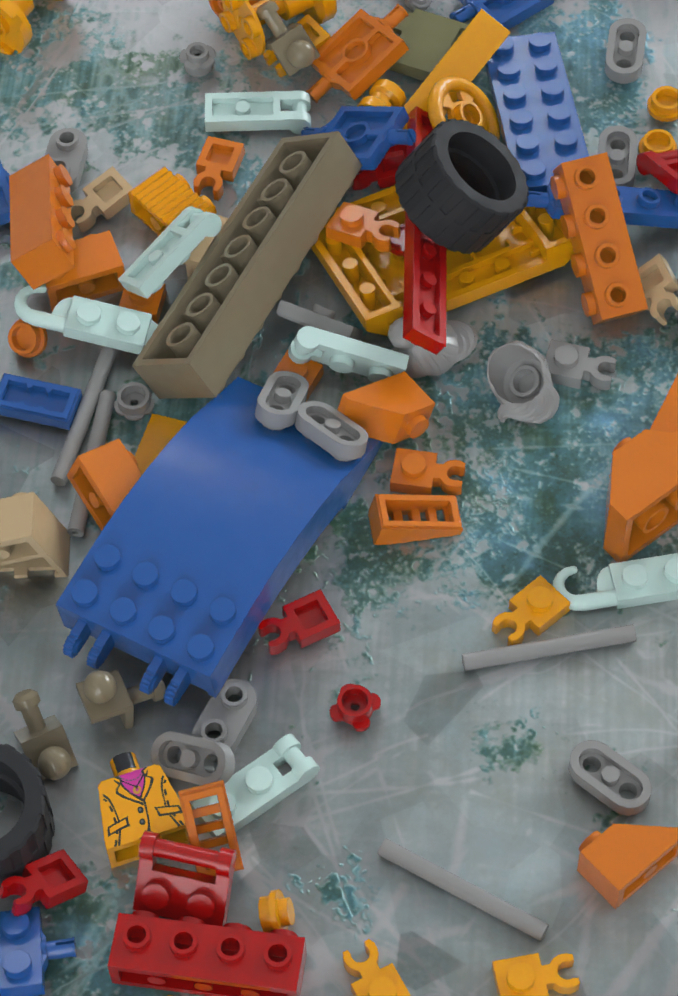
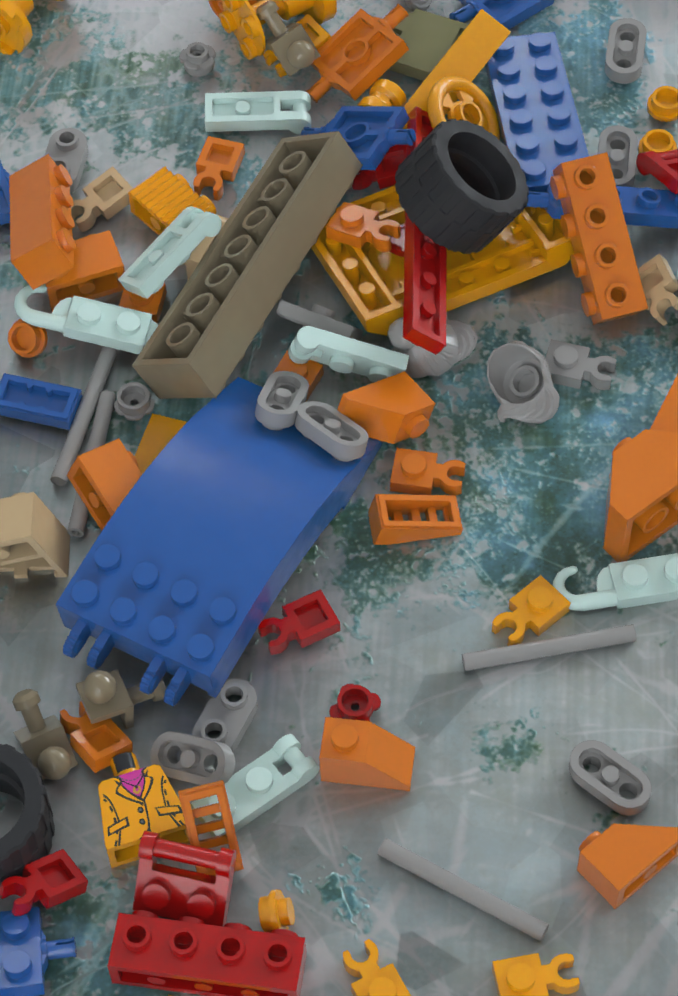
(95, 742): none -> orange plate
(364, 755): none -> orange slope

